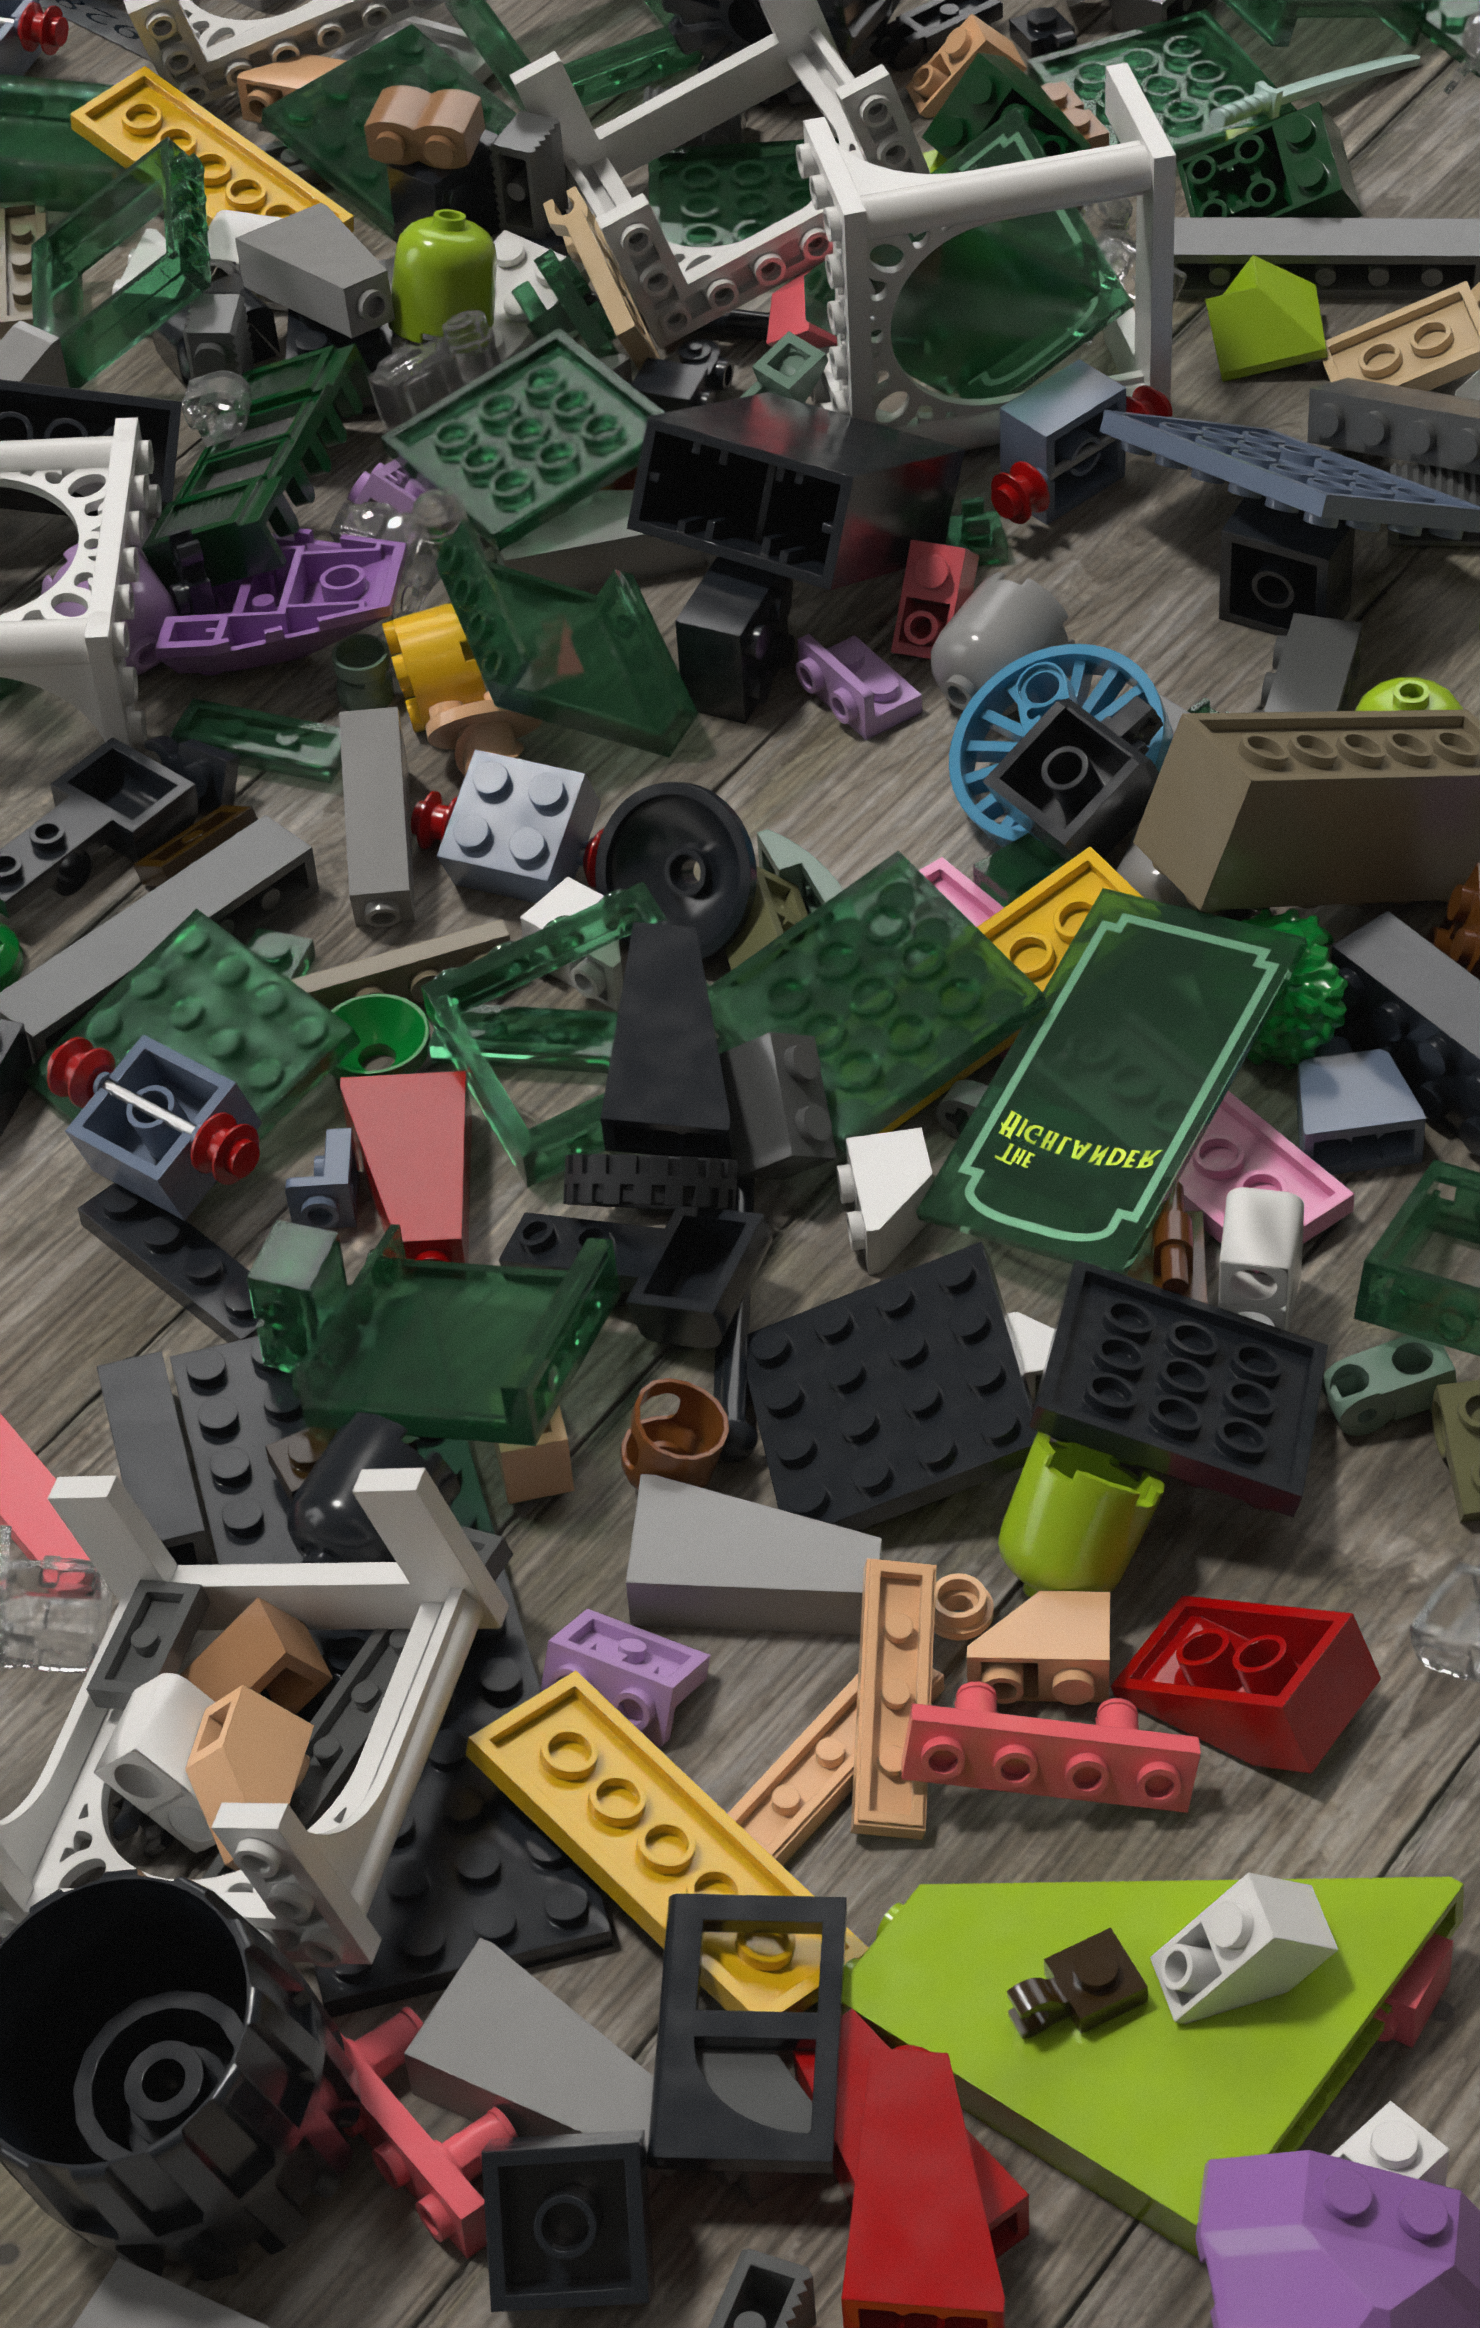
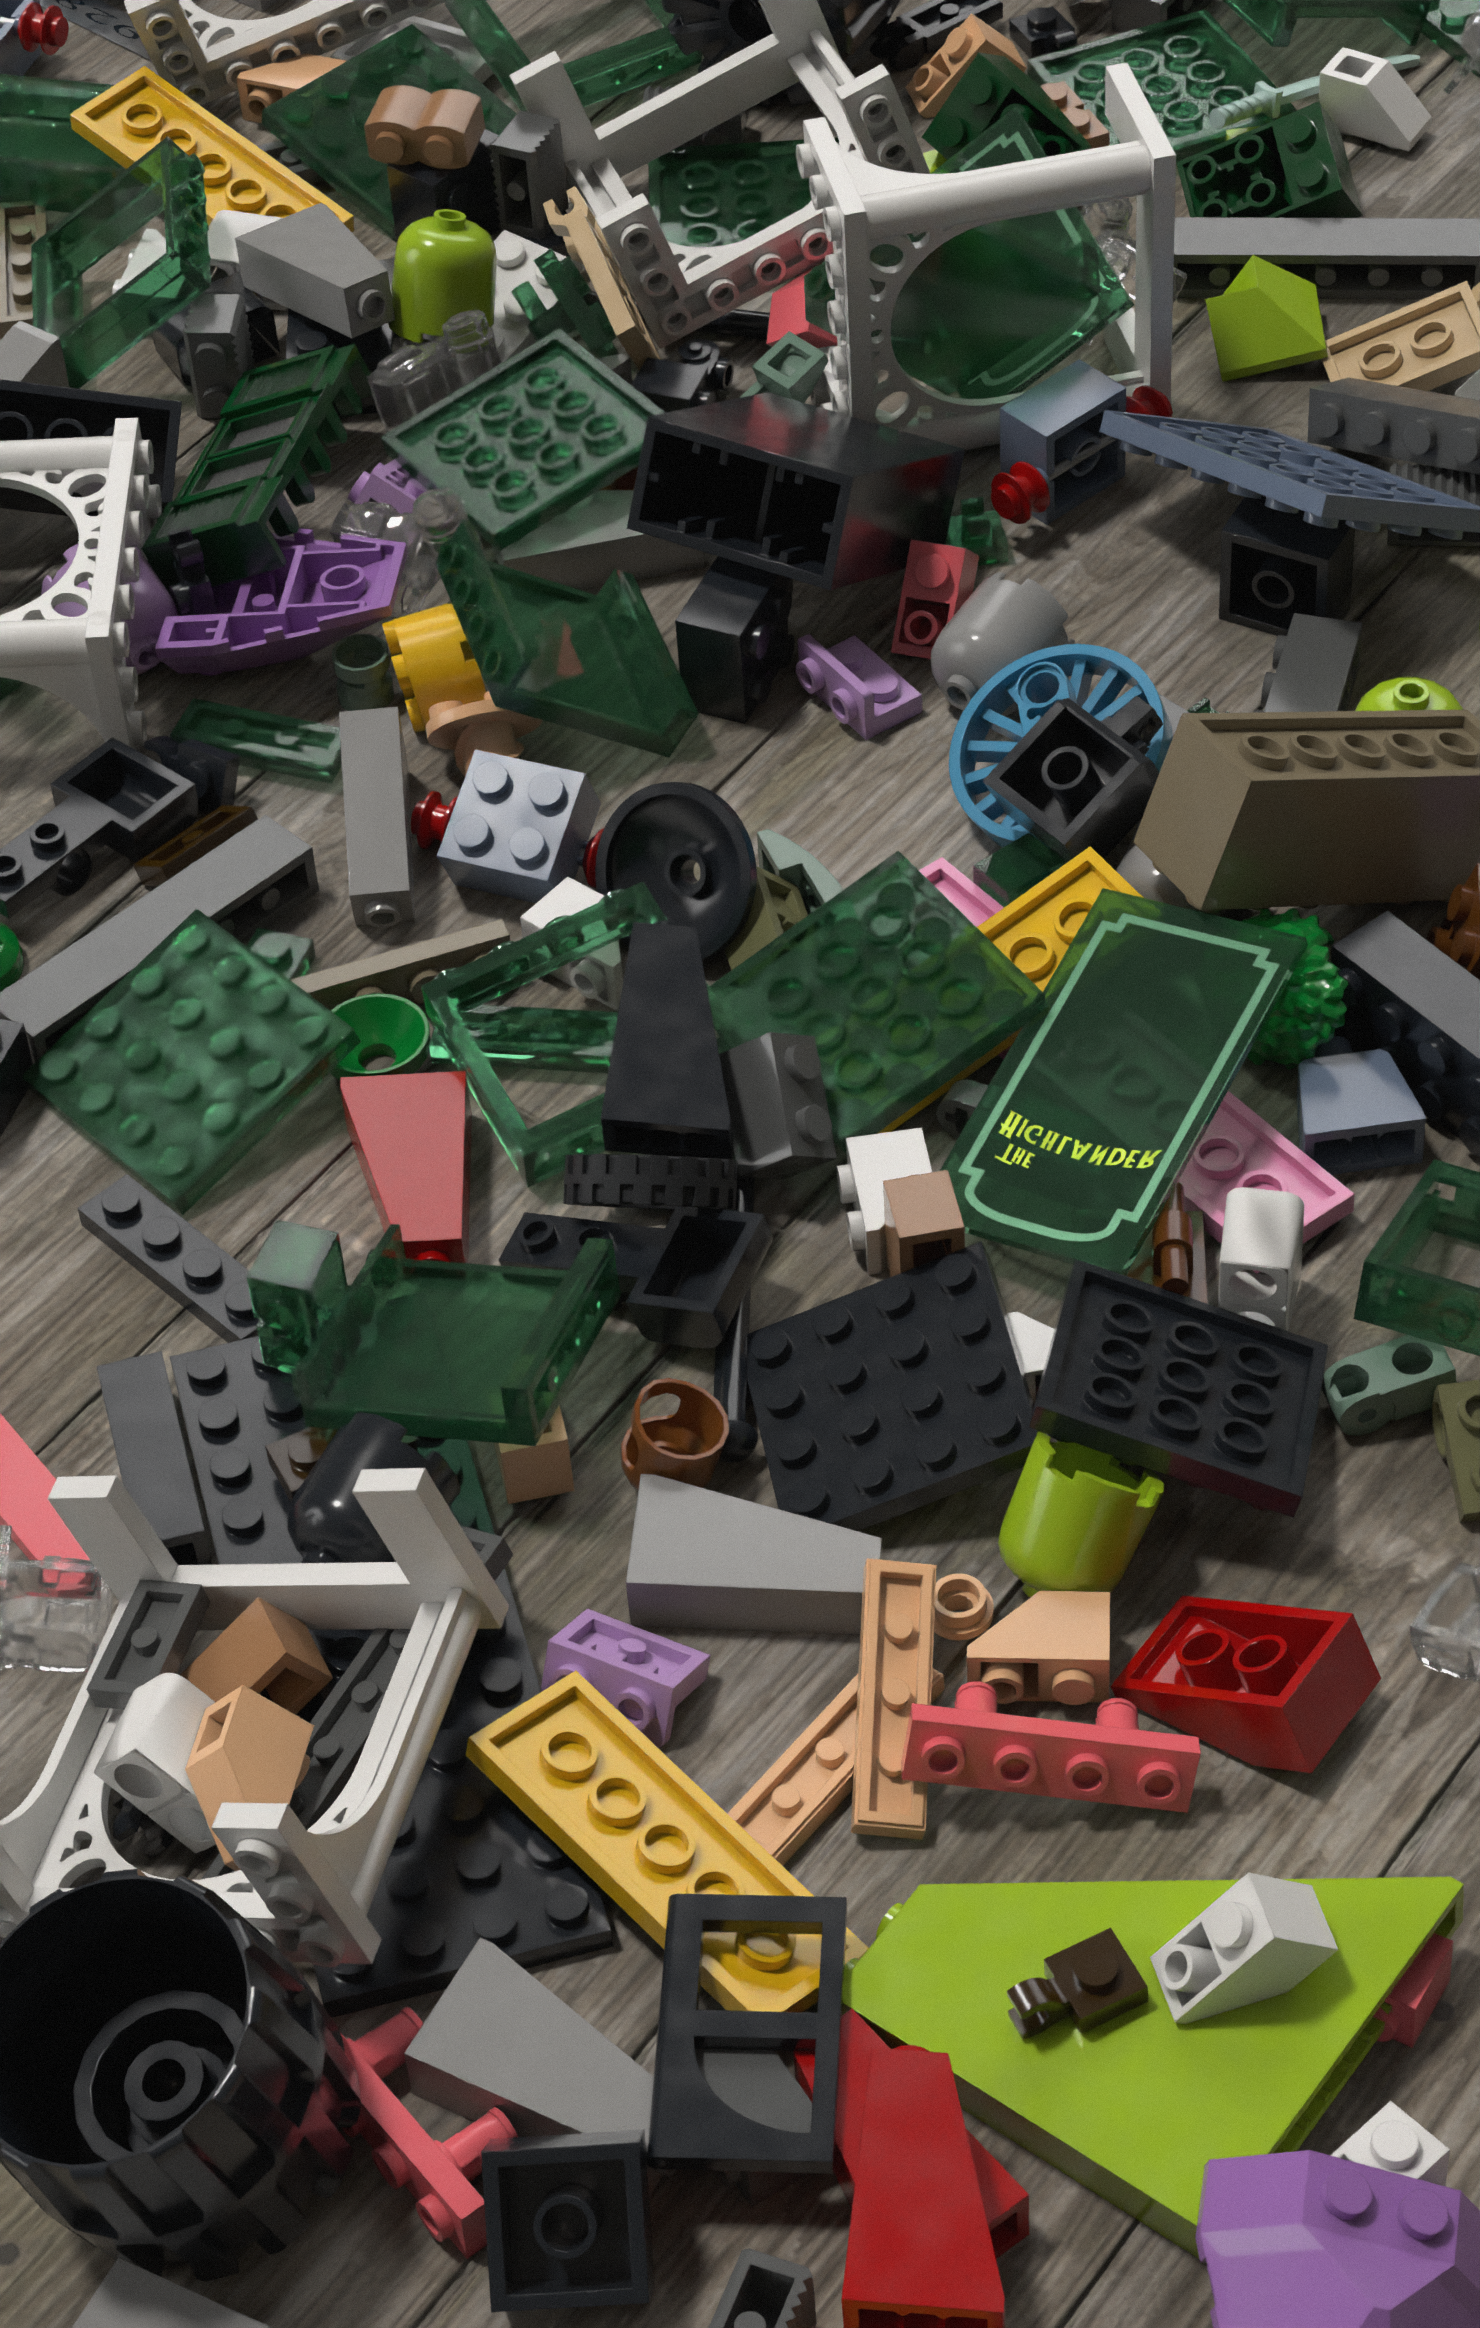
(156, 1121): sand blue brick -> none
(217, 406): clear plate -> none
(333, 1192): sand blue bracket -> none
(920, 1220): none -> medium nougat piece
(1372, 100): none -> white slope

